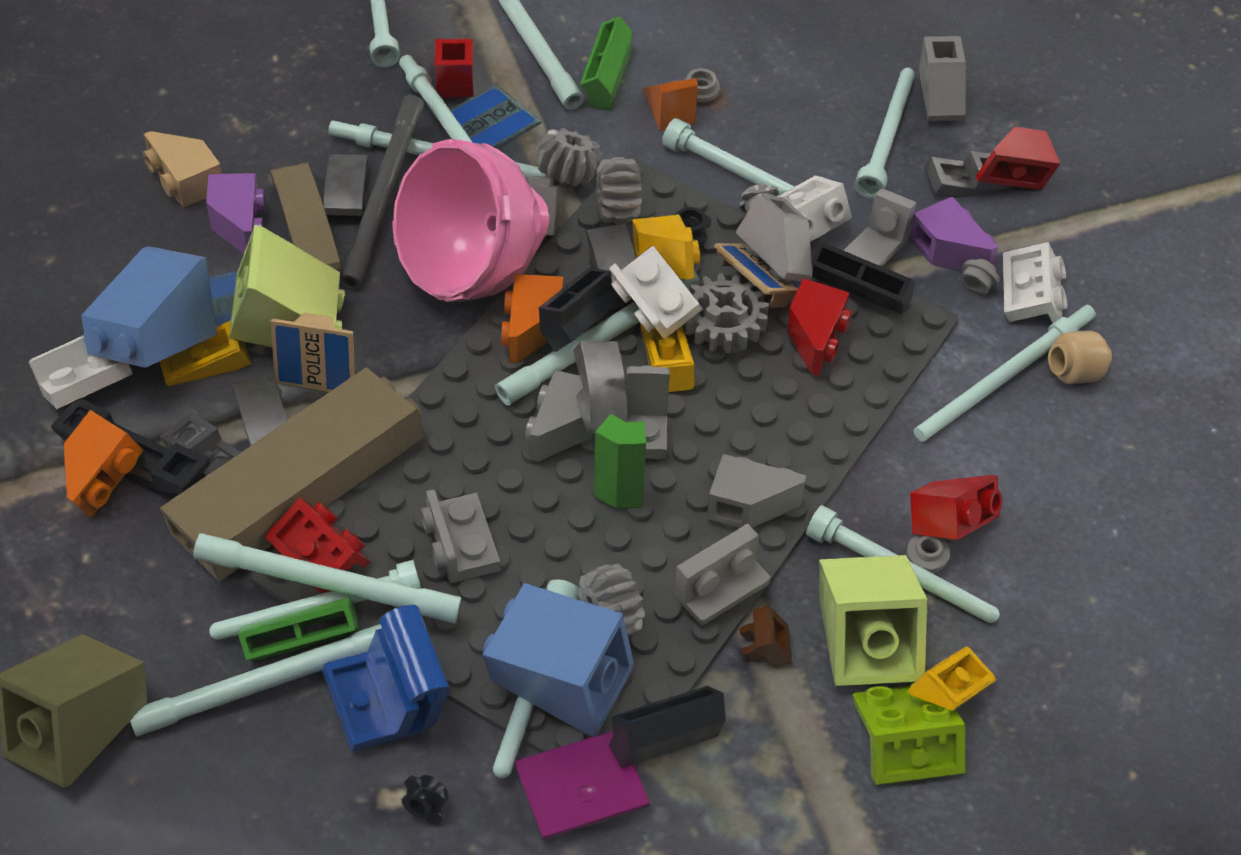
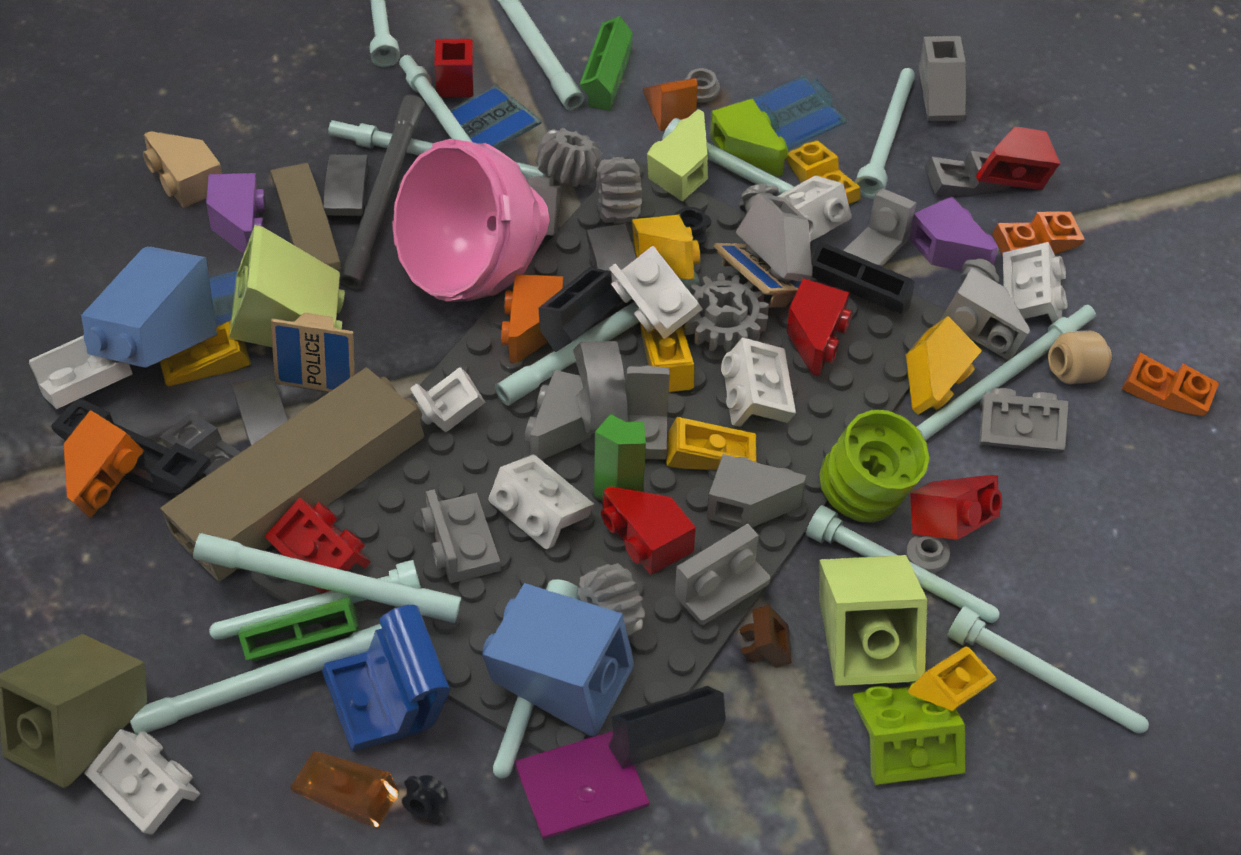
(141, 779): none -> white bracket
(347, 787): none -> clear orange slope
(448, 400): none -> white bracket
(538, 499): none -> white bracket
(650, 525): none -> red slope
(681, 158): none -> yellowish green slope
(702, 444): none -> yellow slope
(749, 136): none -> lime slope
(757, 382): none -> white bracket
(800, 110): none -> clear light blue piece
(818, 160): none -> yellow slope
(874, 466): none -> lime wheel
(938, 362): none -> yellow slope
(971, 630): none -> light aqua piece
(988, 314): none -> light grey slope
(1023, 421): none -> light grey bracket
(1052, 227): none -> orange slope
(1175, 390): none -> orange slope

